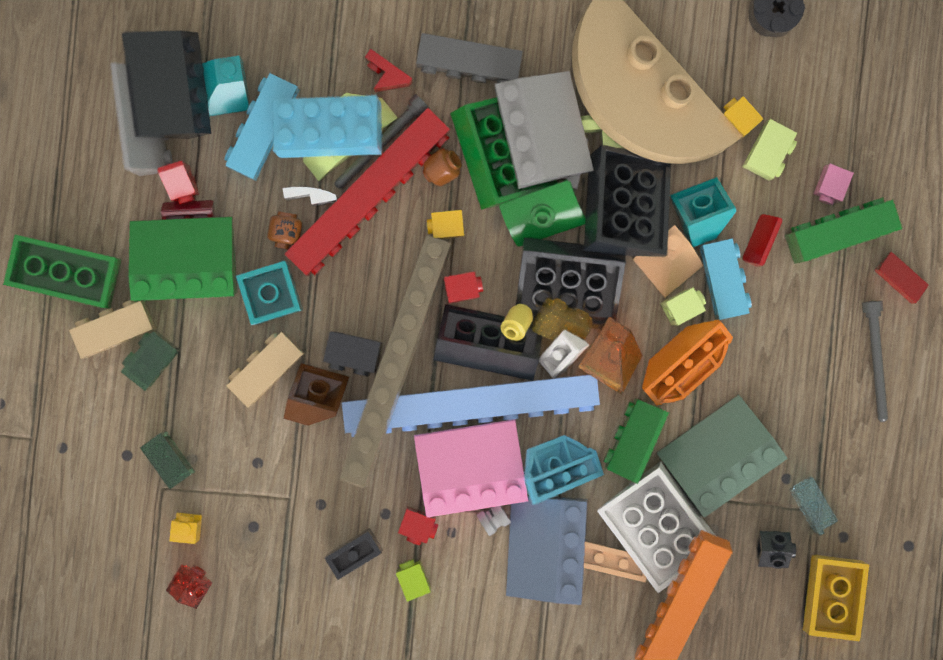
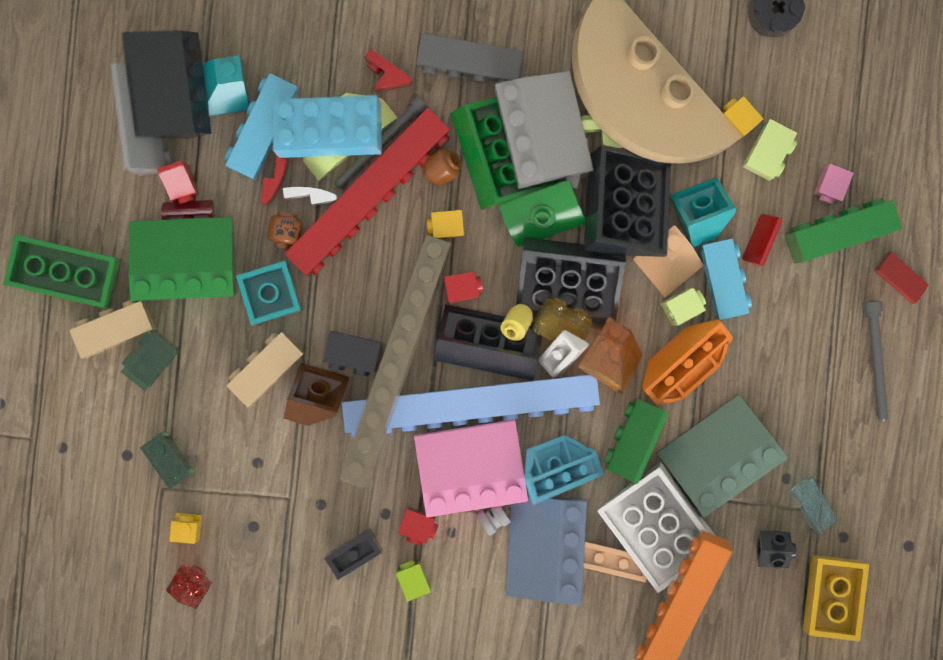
(272, 186): none -> red slope

